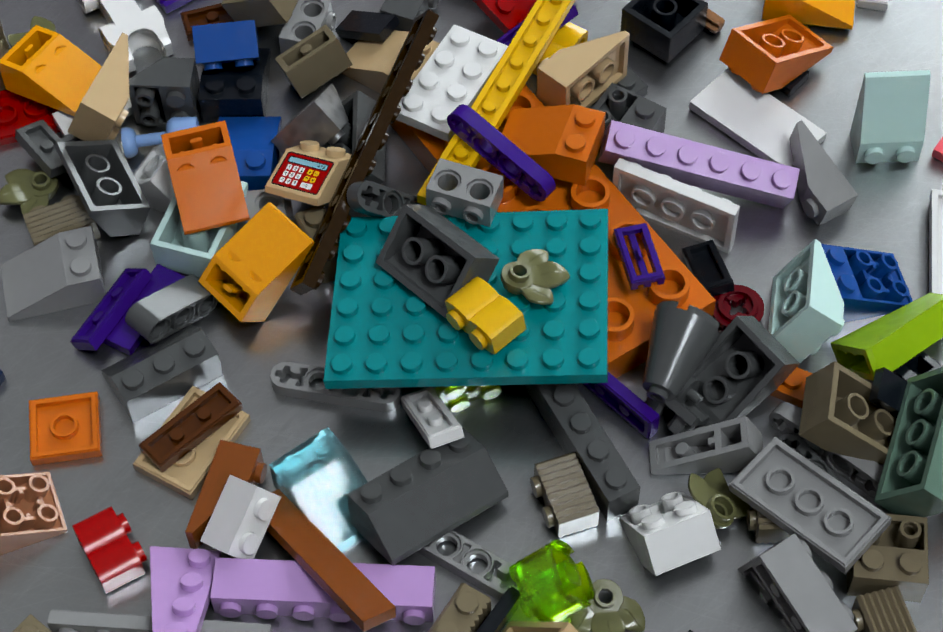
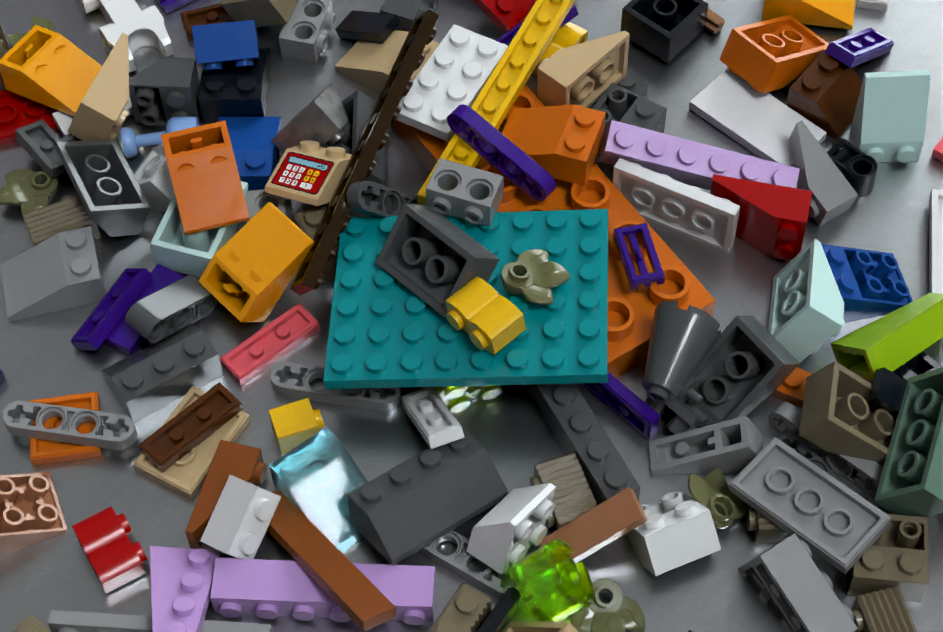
(67, 430): none -> light grey beam
(270, 344): none -> coral tile
(295, 424): none -> yellow brick
(313, 61): dark tan brick -> none
(512, 527): none -> white slope
(600, 525): none -> nougat tile
(708, 267): black tile -> none
(742, 294): dark red gear -> none
(769, 215): none -> red slope
(826, 95): none -> reddish brown slope
(854, 165): none -> black piece
(859, 47): none -> dark purple tile

